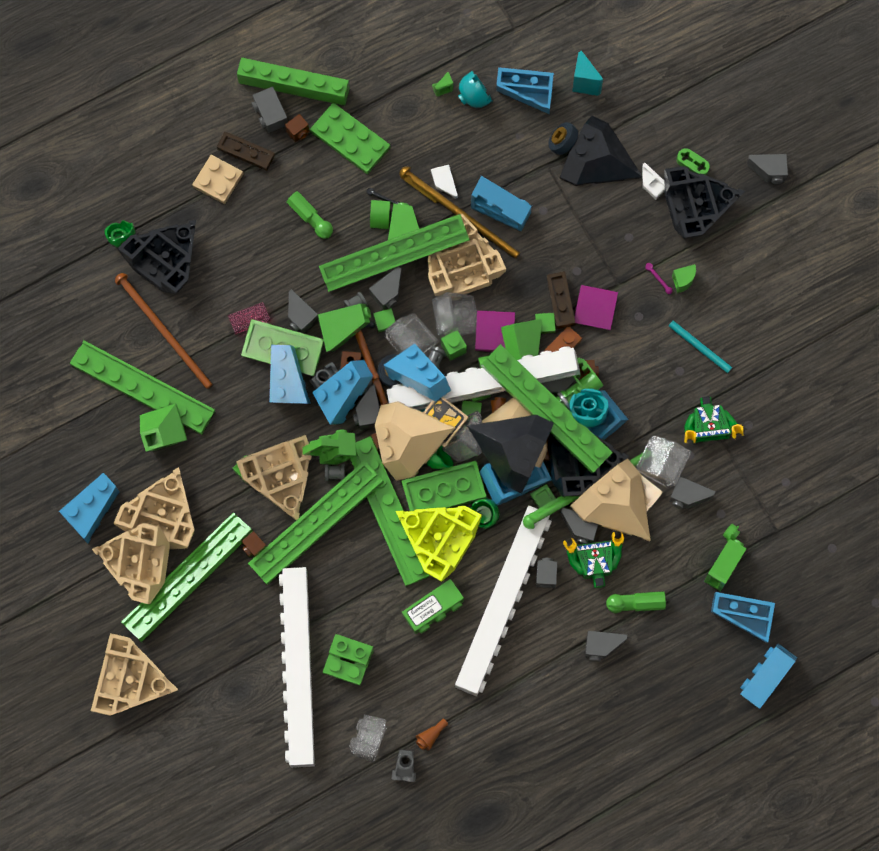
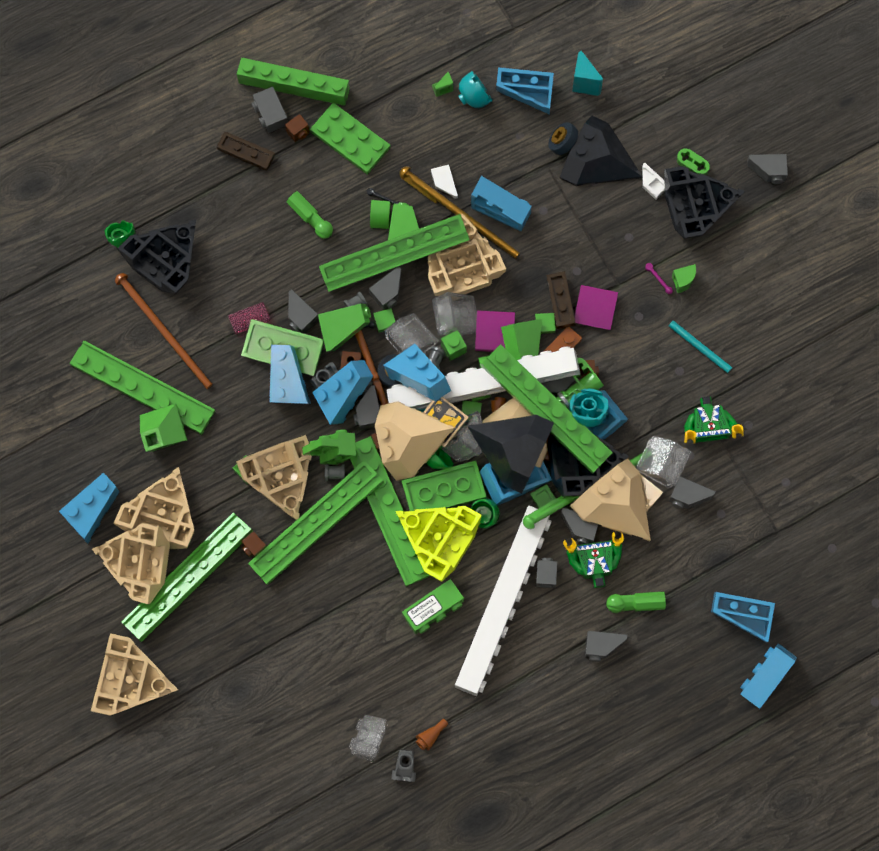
(217, 179): tan plate -> none
(298, 667): white brick -> none
(352, 651): bright green brick -> none
(725, 564): bright green slope -> none
(731, 532): bright green plate -> none

